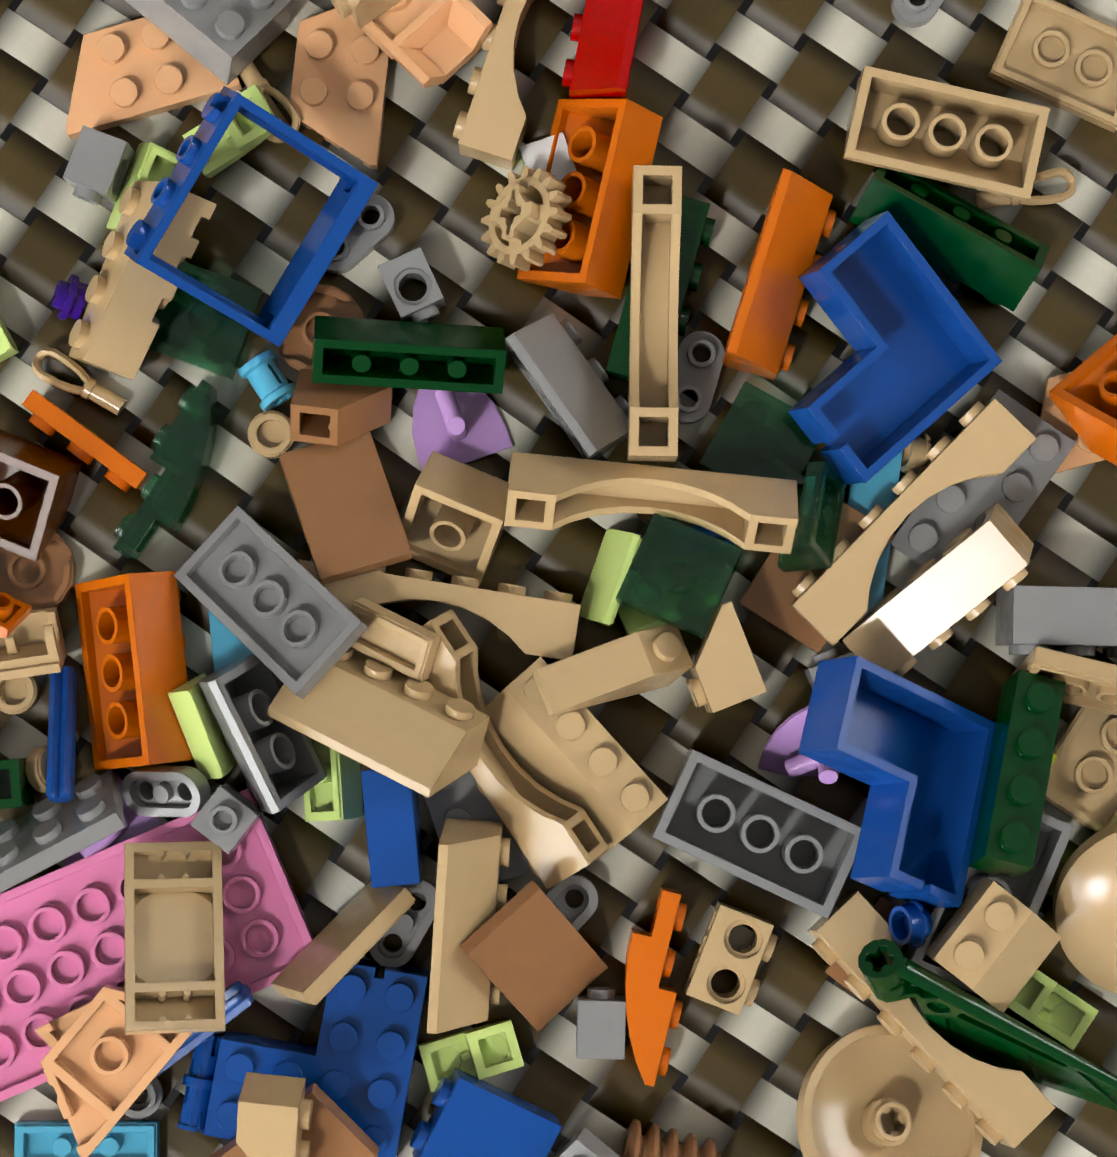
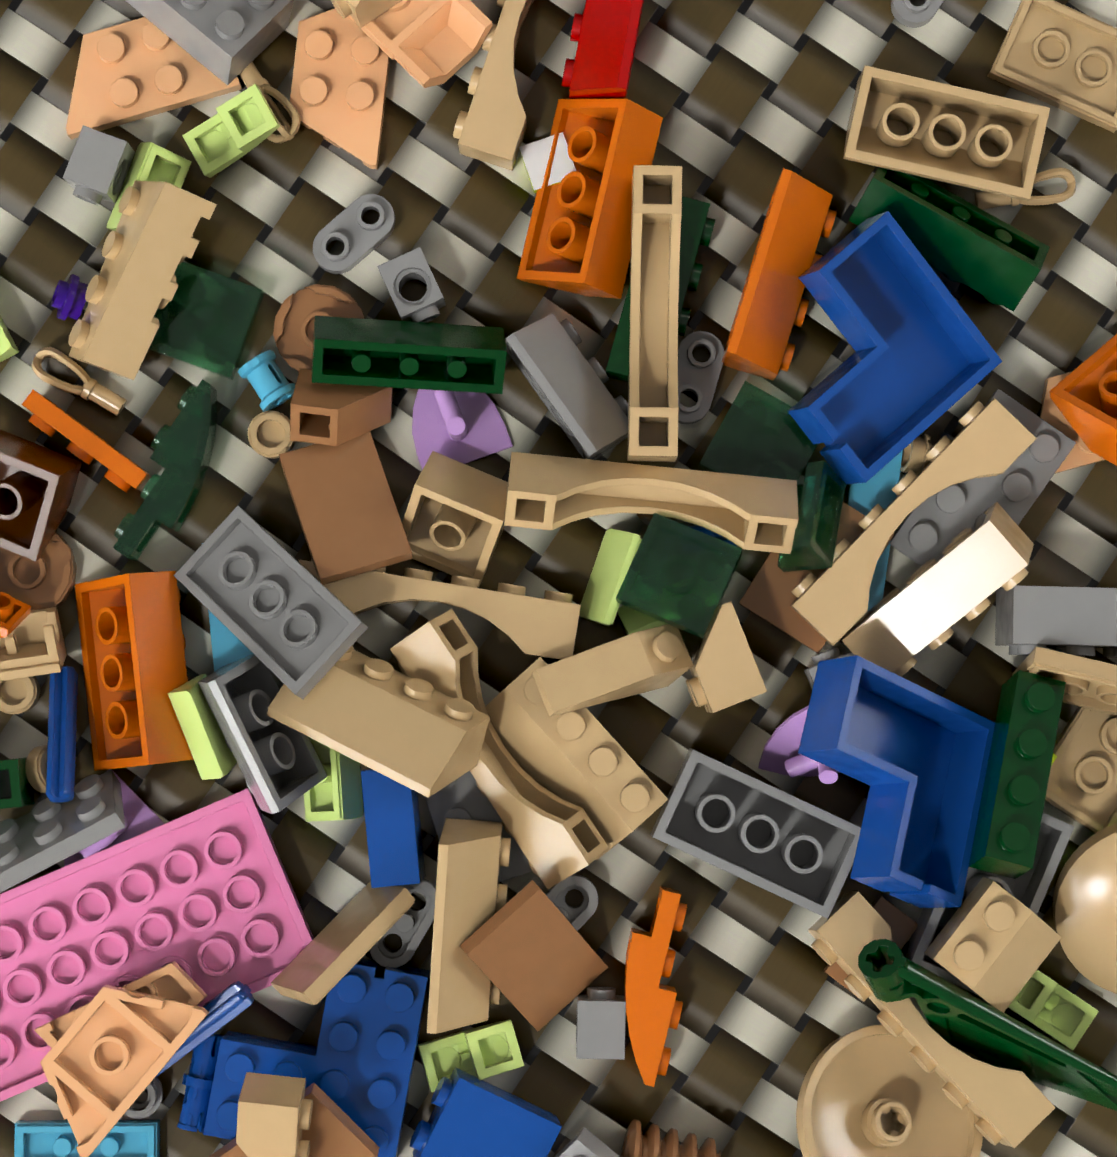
(173, 938): tan slope -> none
(176, 791): light grey plate -> none
(227, 818): light grey brick -> none
(312, 255): blue window -> none
(395, 640): tan tile -> none
(526, 218): tan gear -> none
(717, 955): tan brick -> none
(910, 924): blue plate -> none

